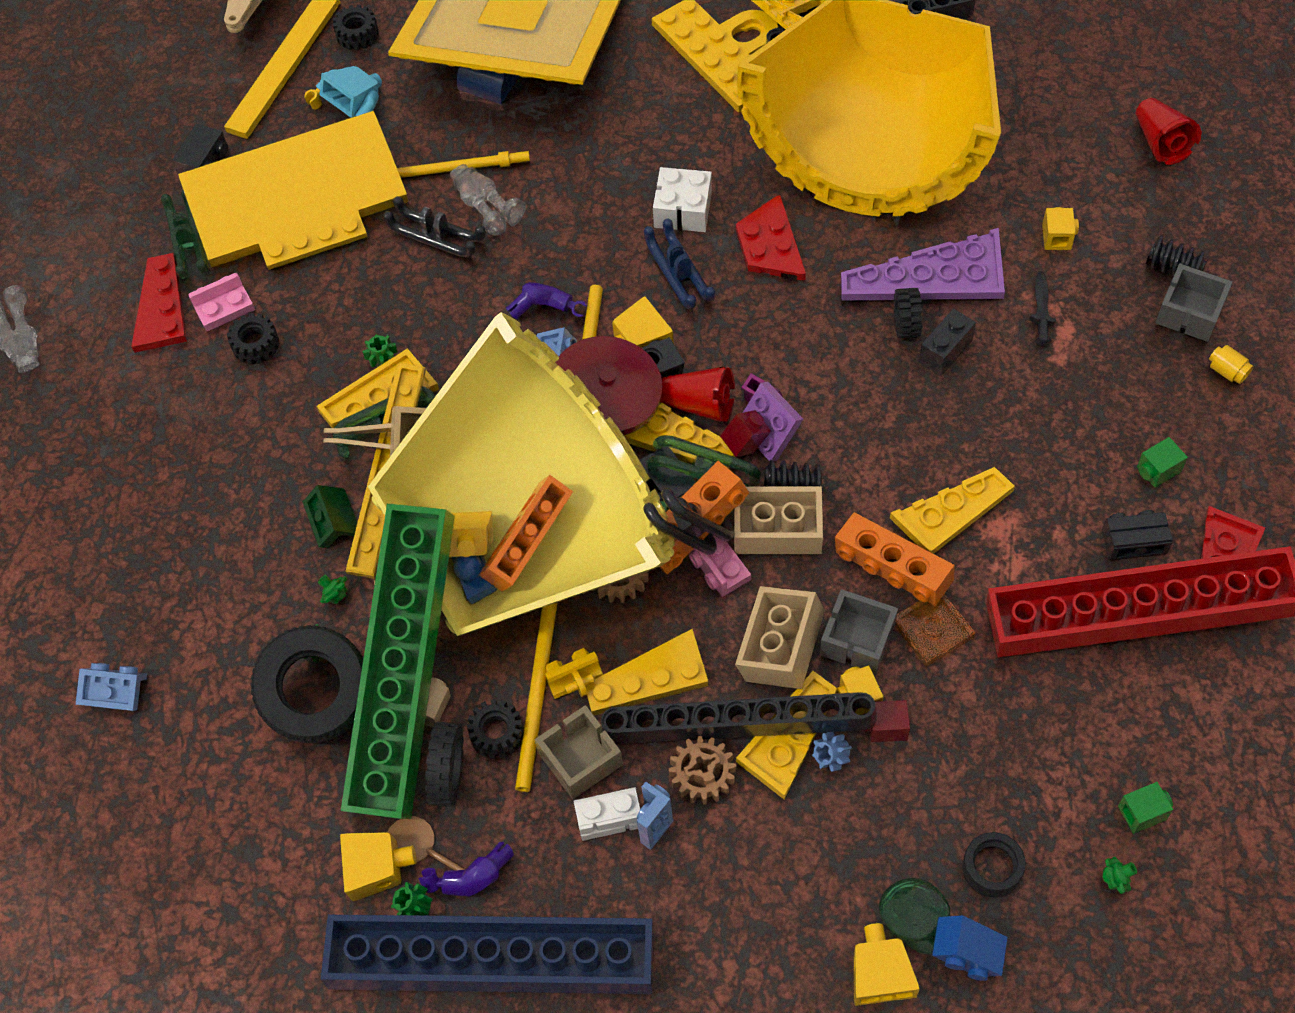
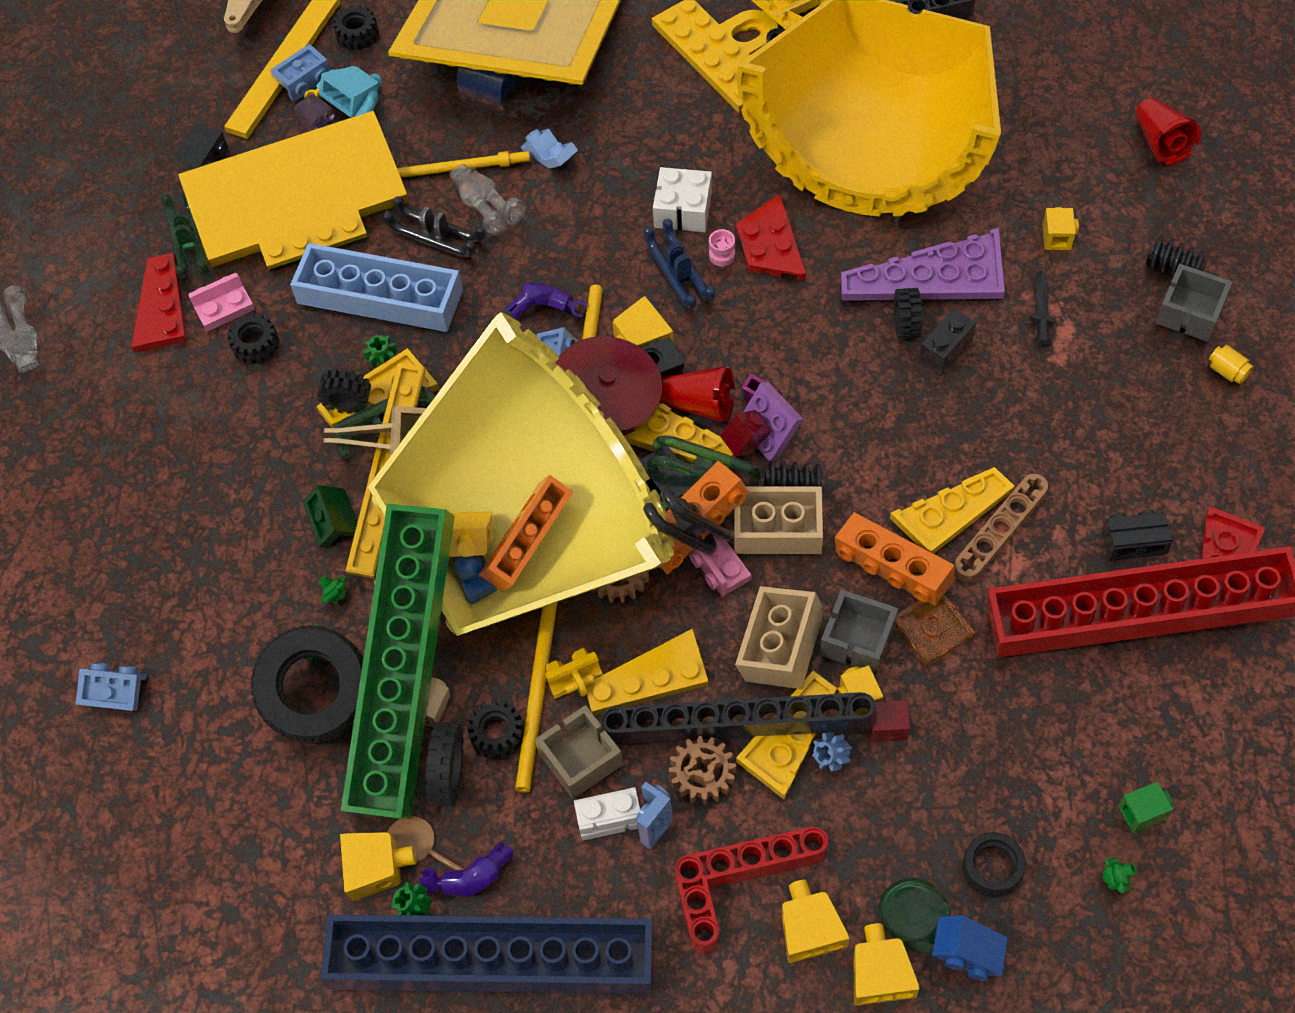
(301, 71): none -> medium blue bracket
(314, 113): none -> brick
(344, 390): none -> black tyre
(377, 287): none -> light blue brick
(546, 149): none -> light blue slope
(722, 247): none -> bright pink wheel
(739, 871): none -> red beam
(811, 924): none -> yellow torso
(994, 538): none -> medium nougat beam
(1161, 462): green brick -> none

